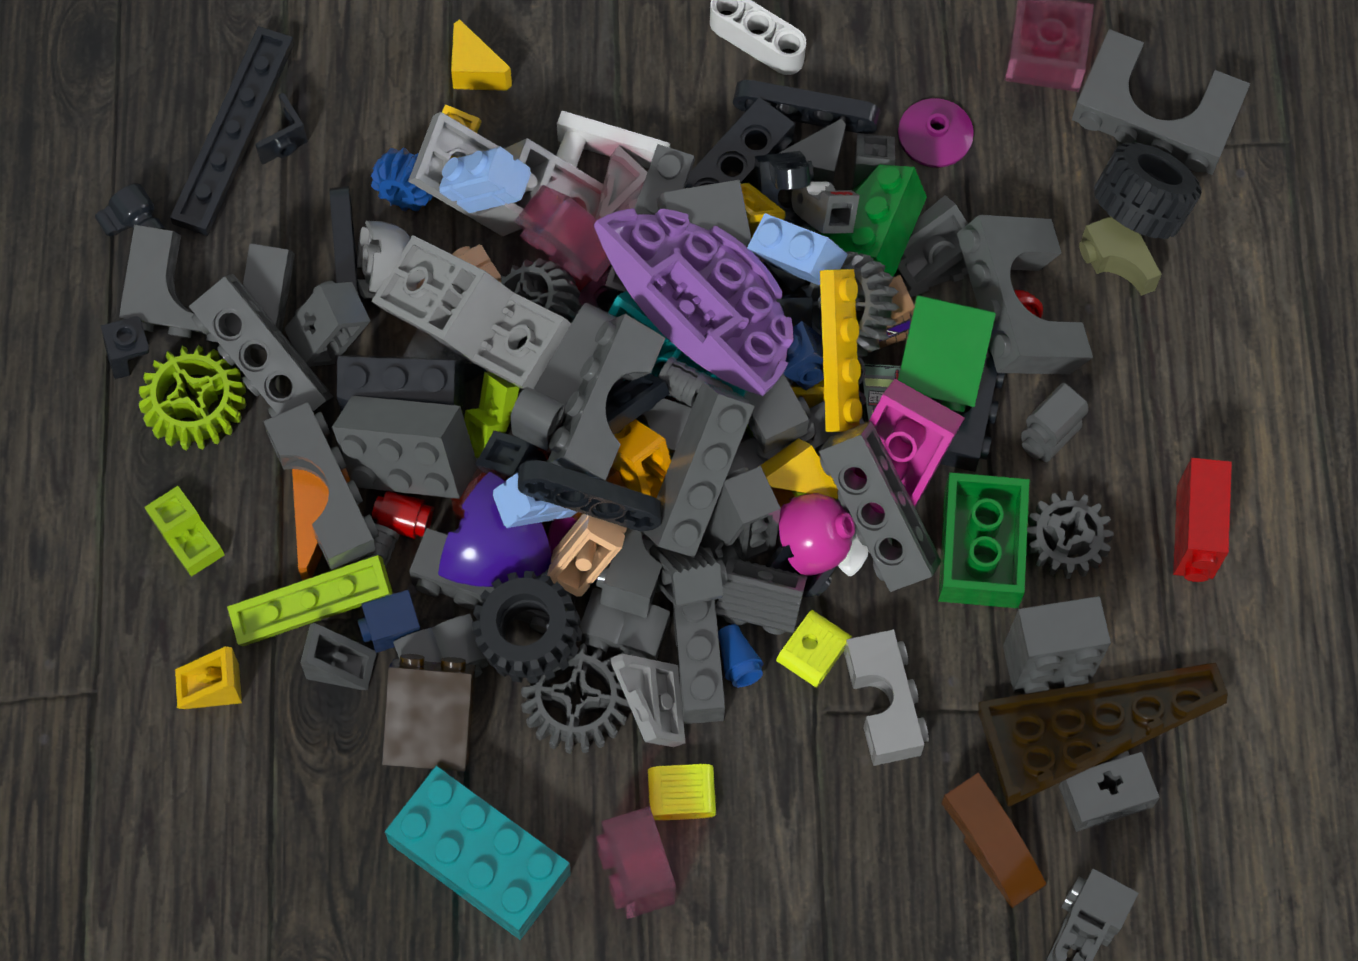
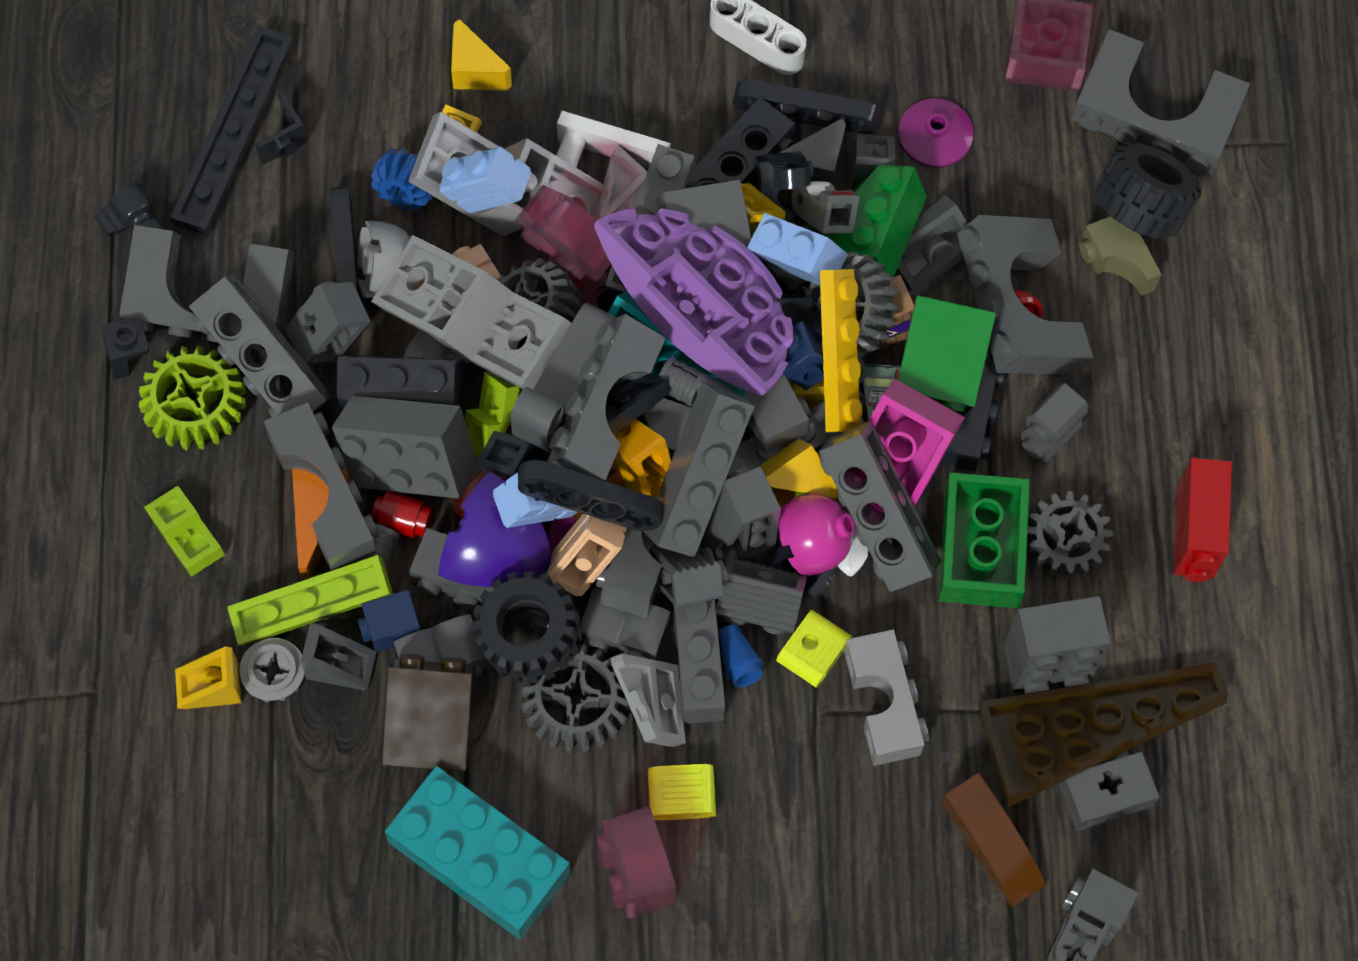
(261, 656): none -> light grey gear

